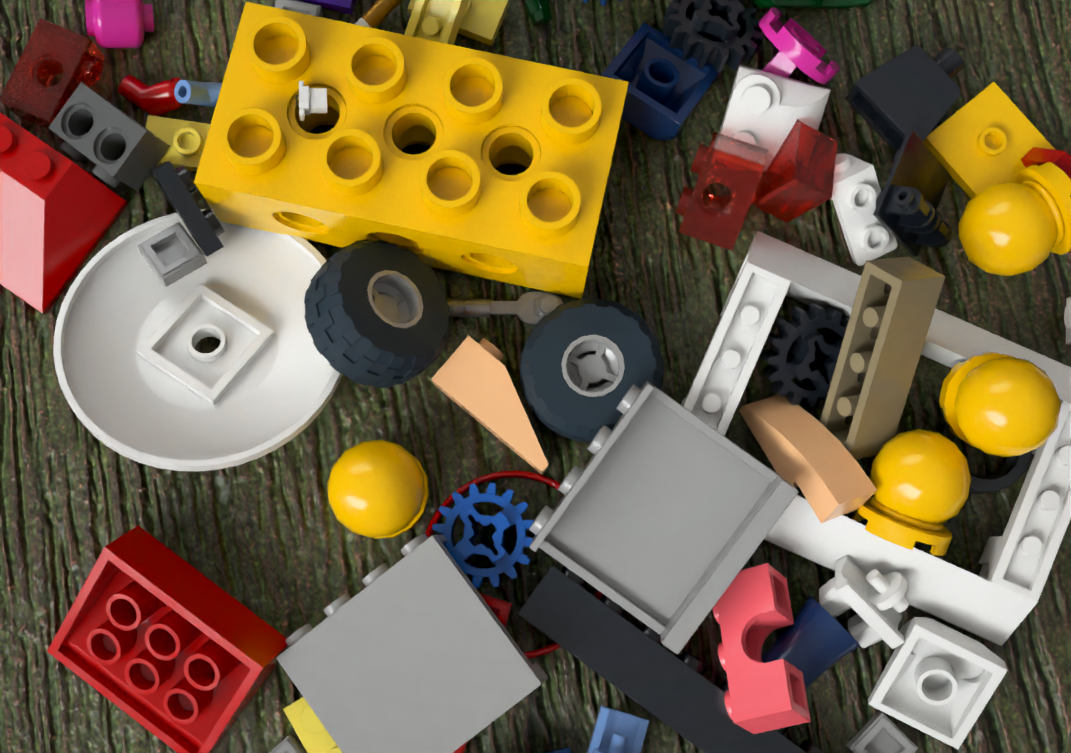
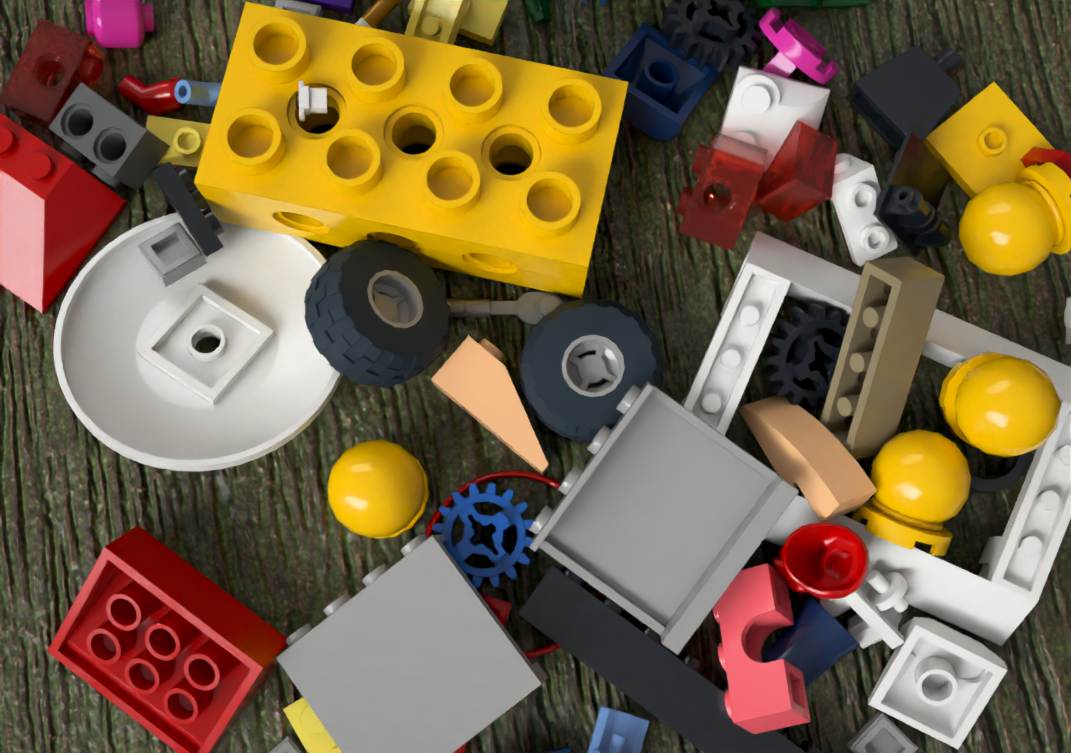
(824, 561): none -> red hair

